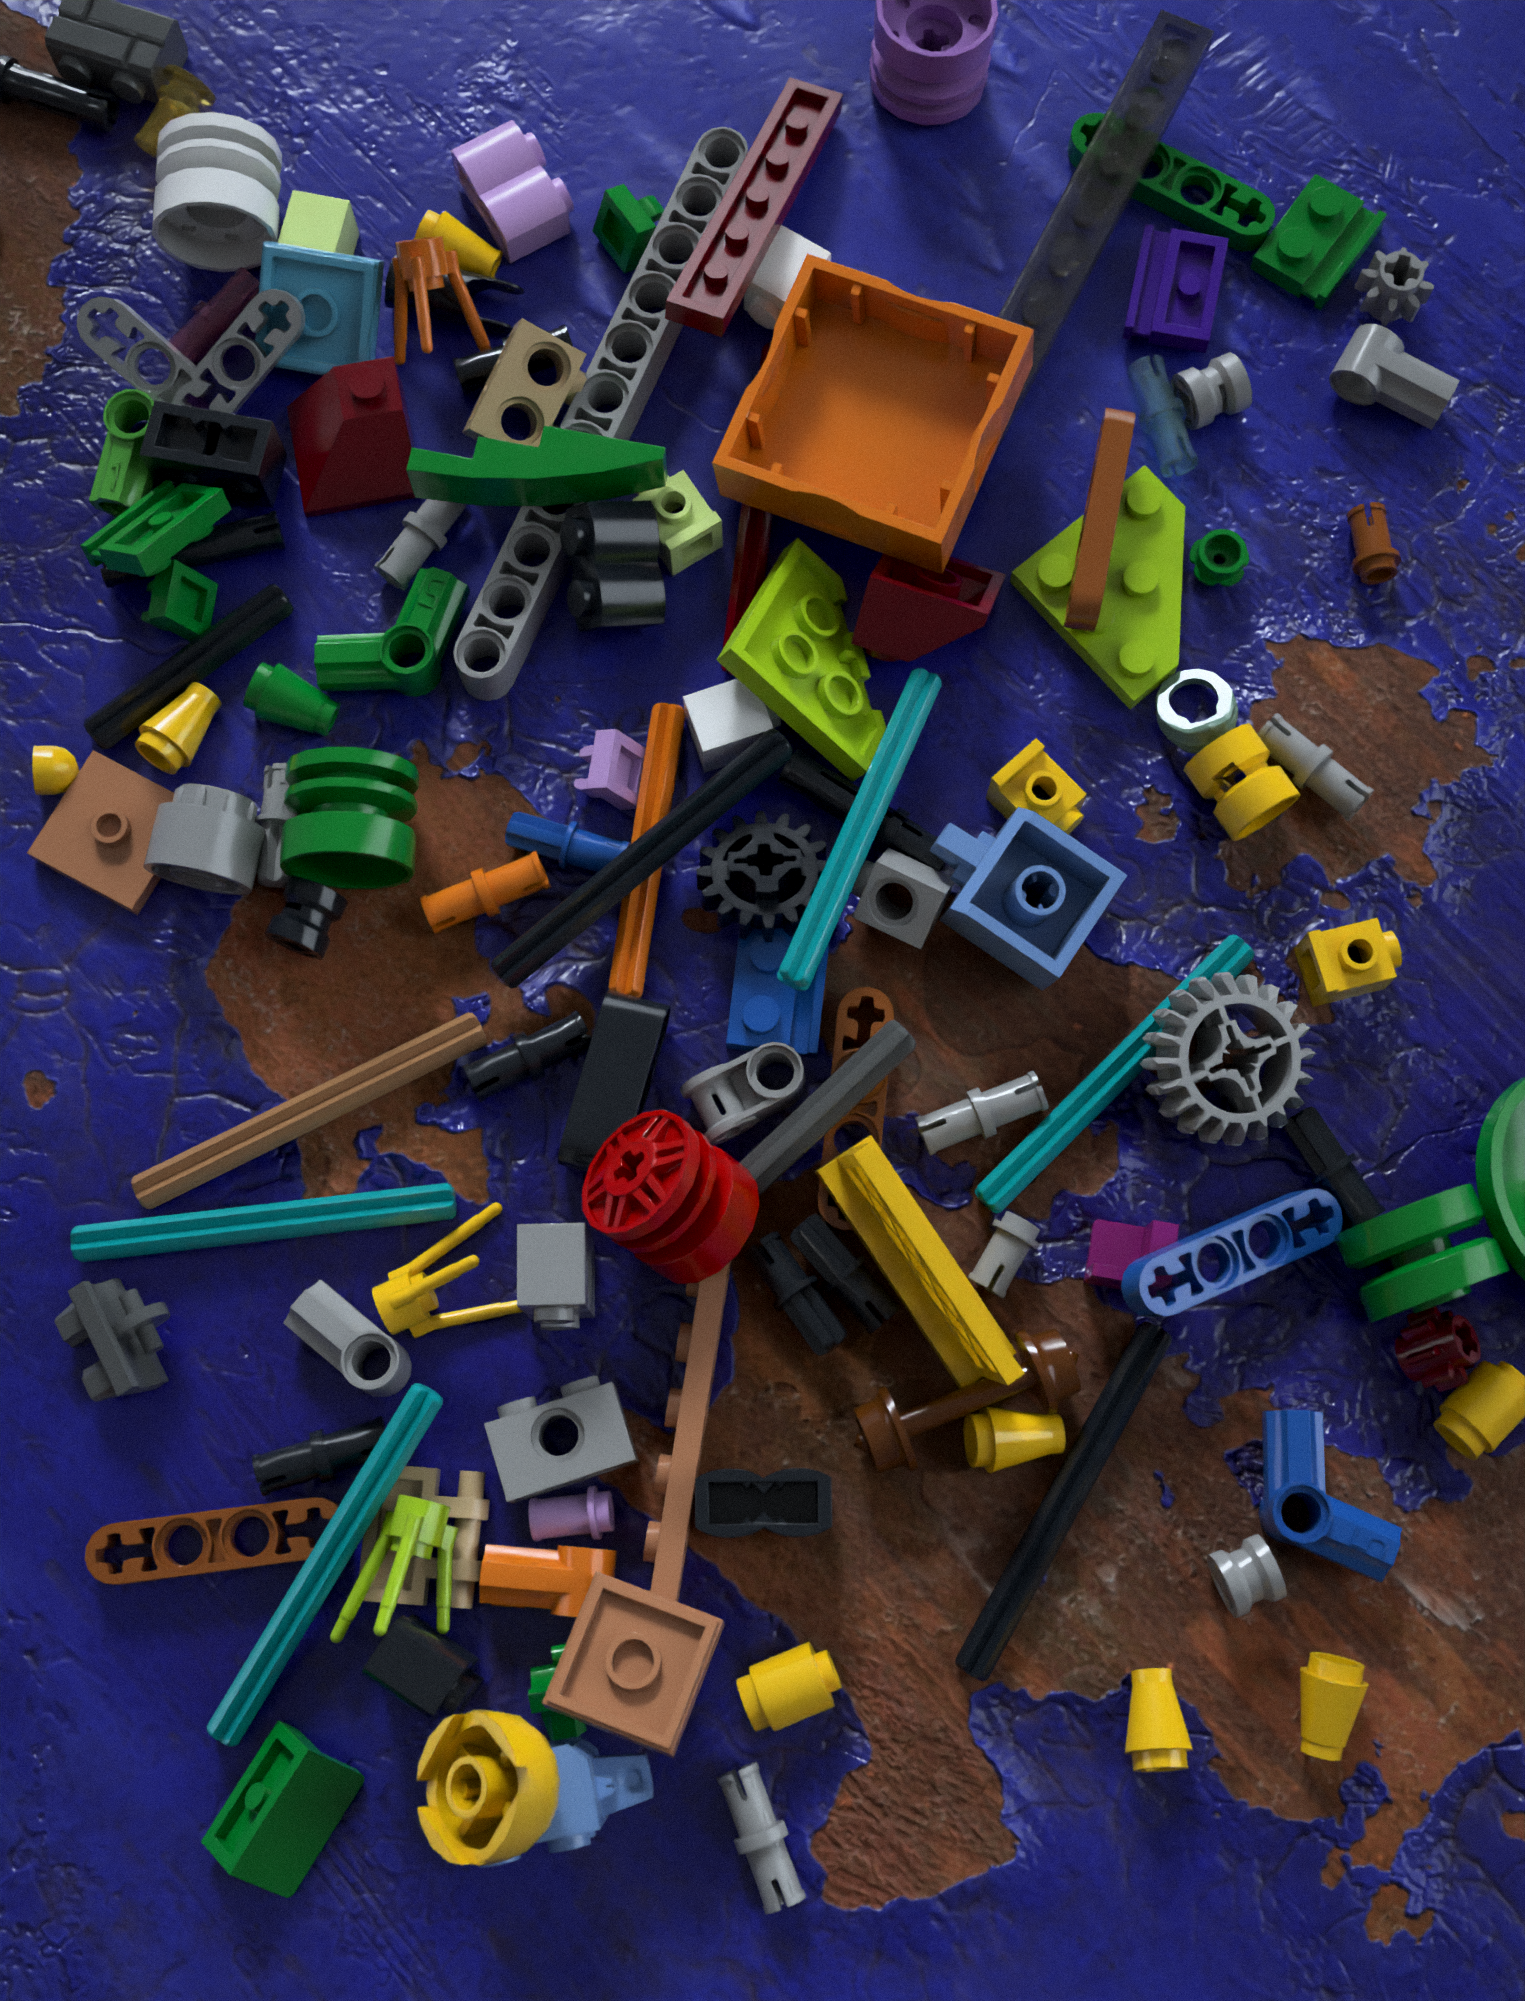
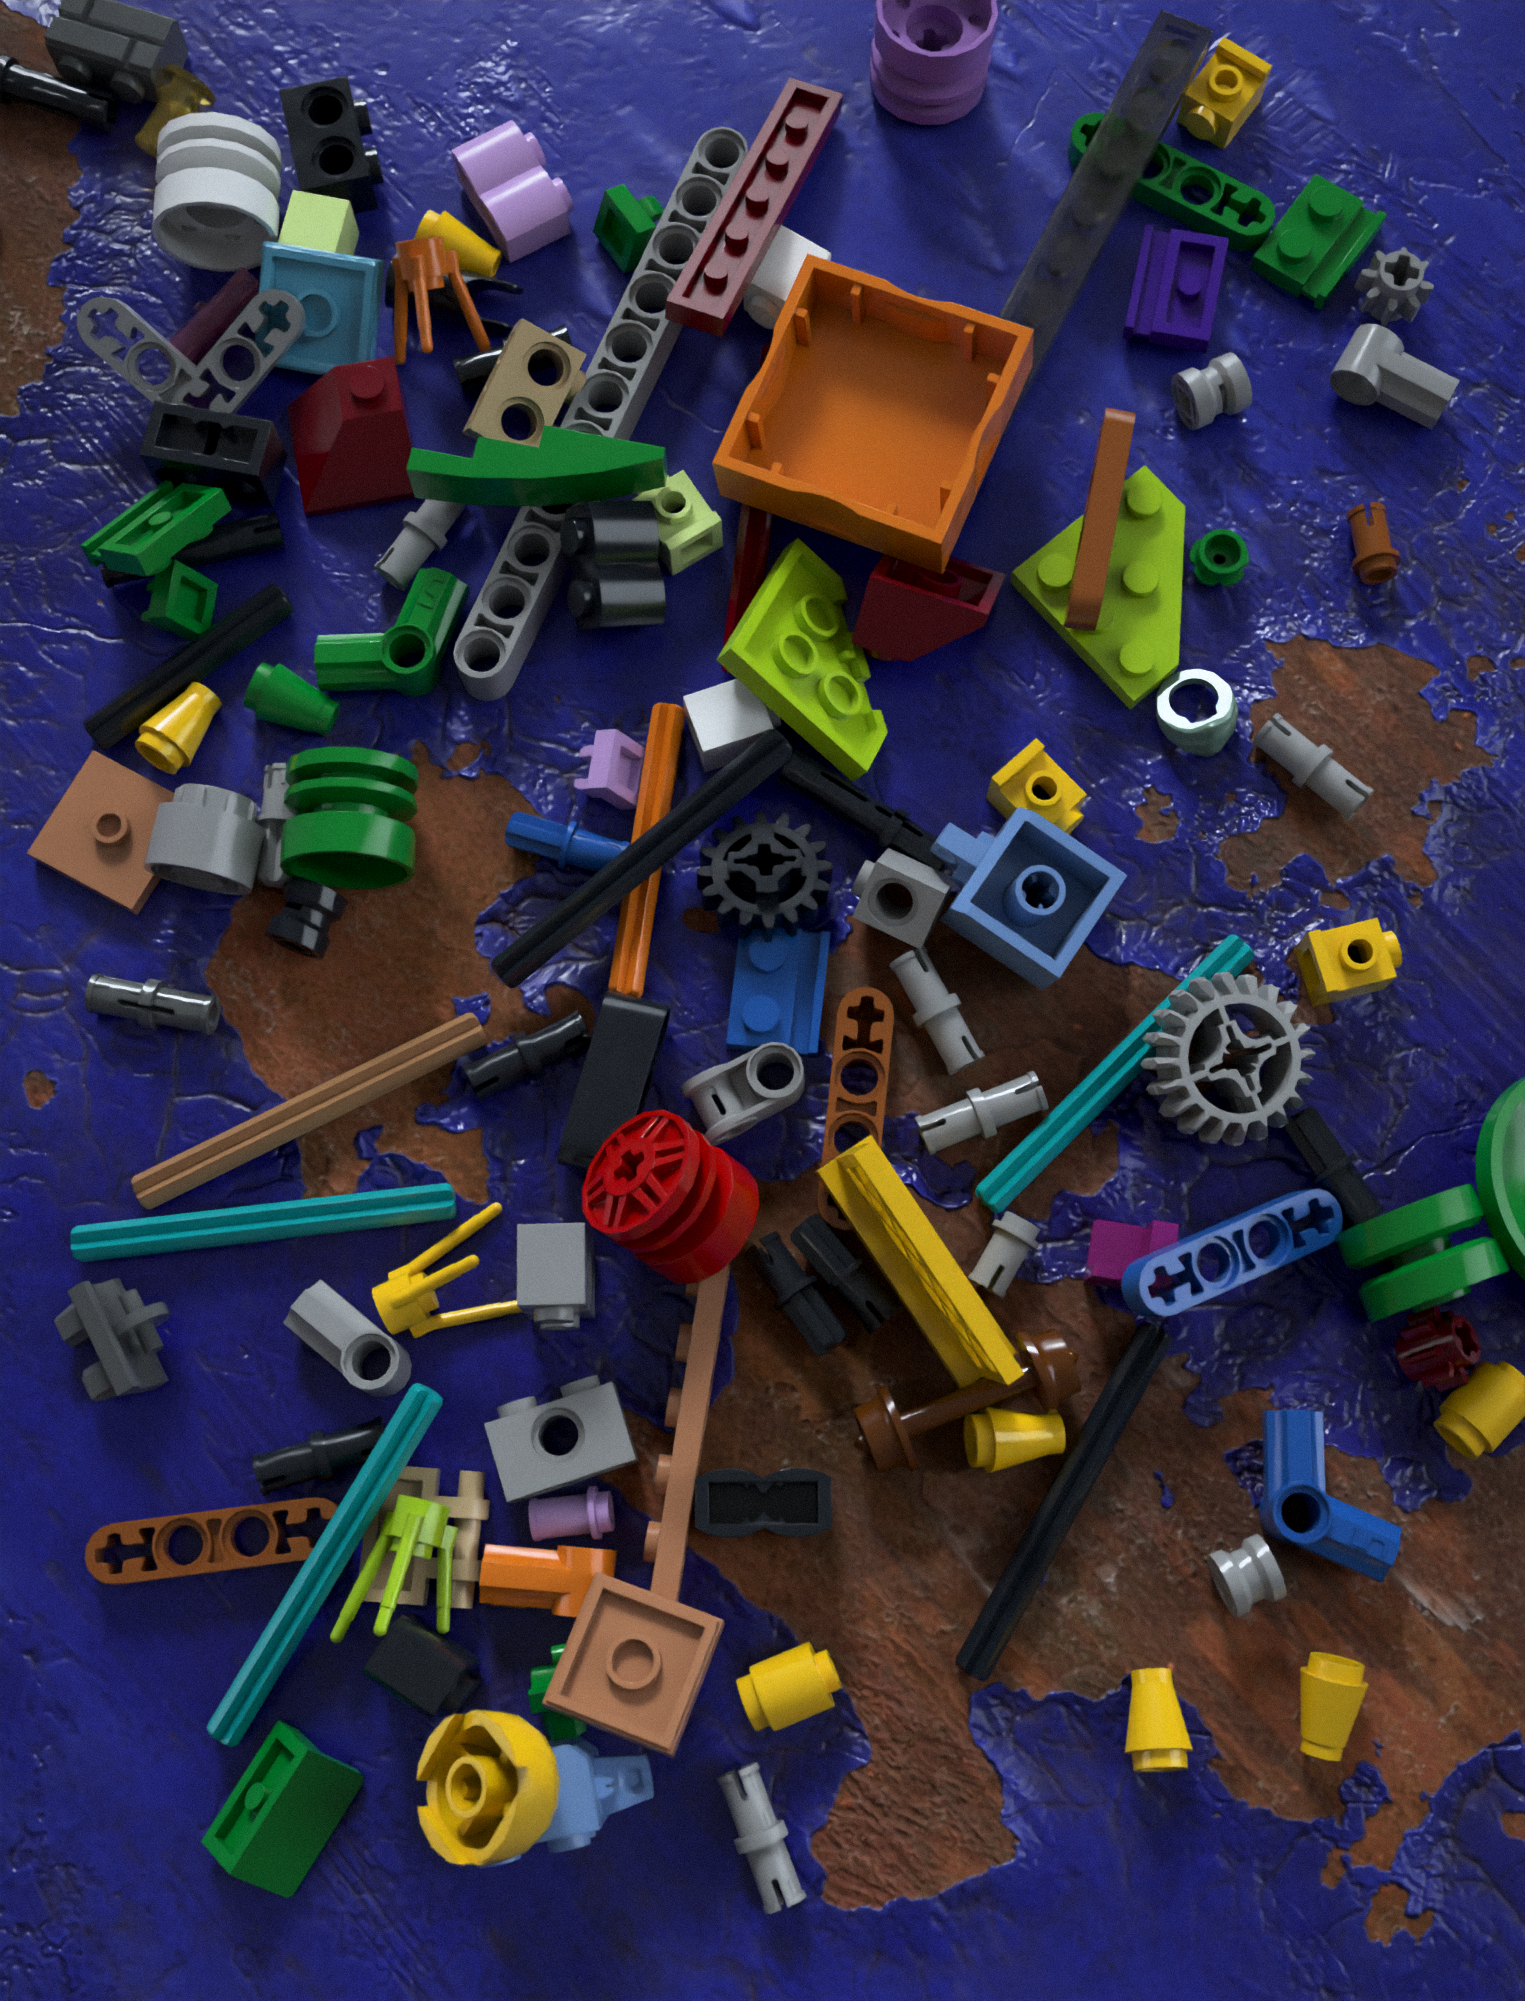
(52, 770): yellow hinge -> none
(121, 471): bright green piece -> none
(152, 1003): none -> dark grey pin
(334, 148): none -> black brick
(485, 892): orange pin -> none
(828, 1104): dark grey axle -> none
(859, 830): teal axle -> none
(936, 1010): none -> light grey pin
(1162, 416): clear light blue pin -> none
(1224, 94): none -> yellow brick
(1253, 800): yellow wheel -> none

